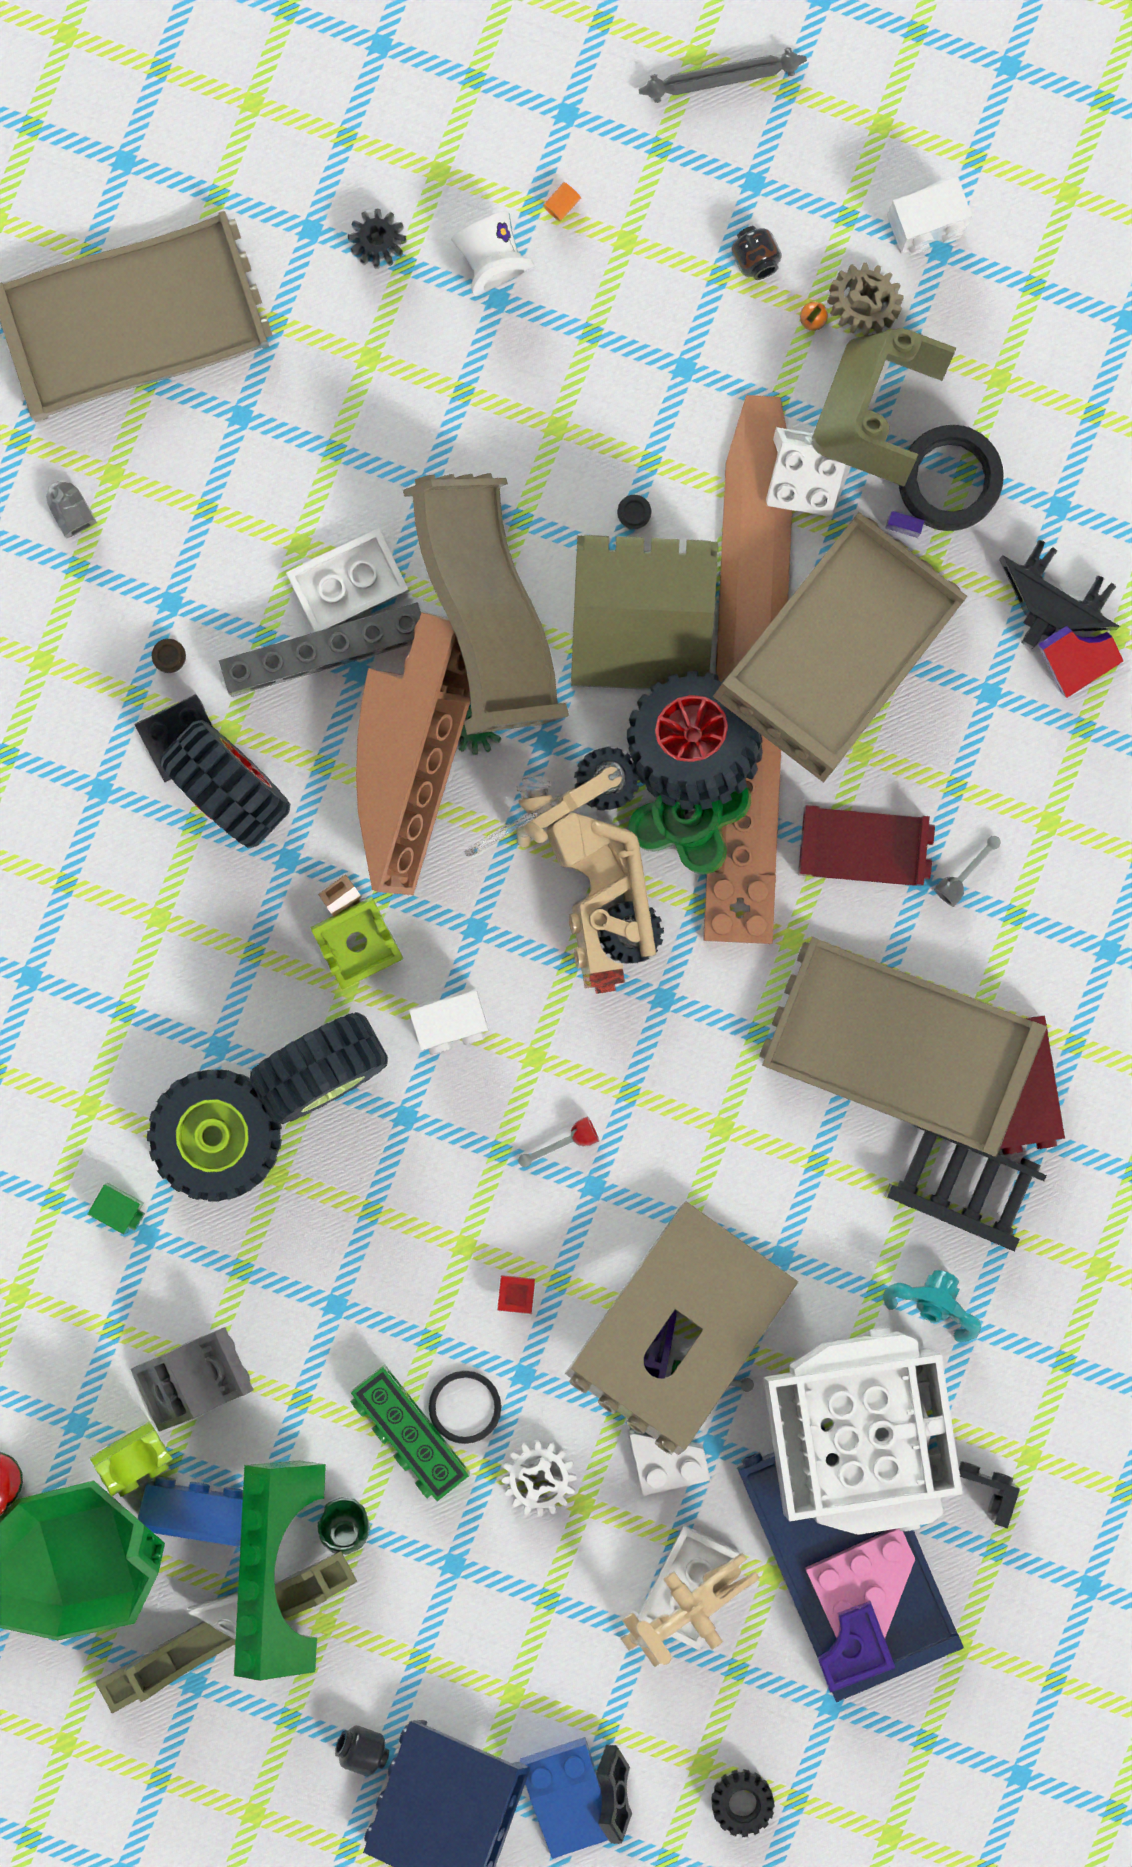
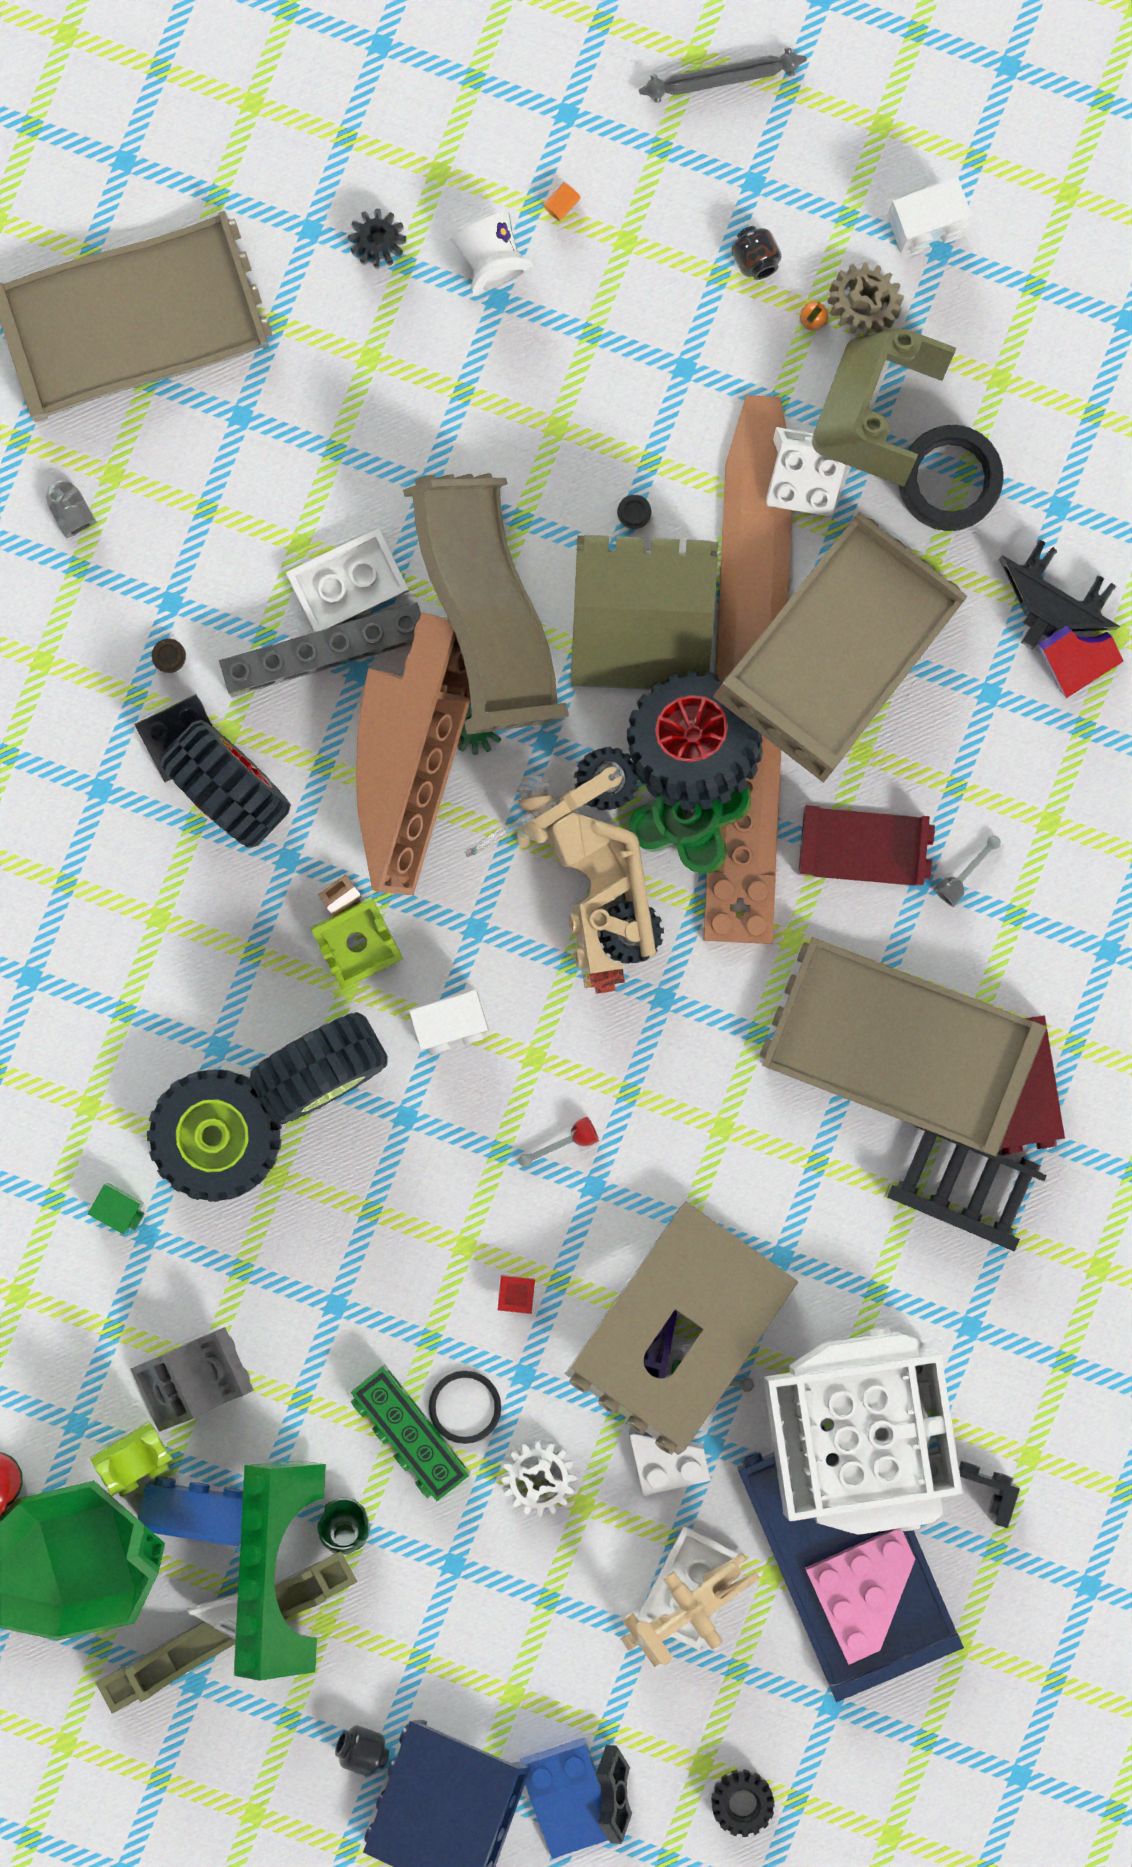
(858, 1651): dark purple tile -> none
(904, 524): dark purple tile -> none
(936, 1302): teal piece -> none

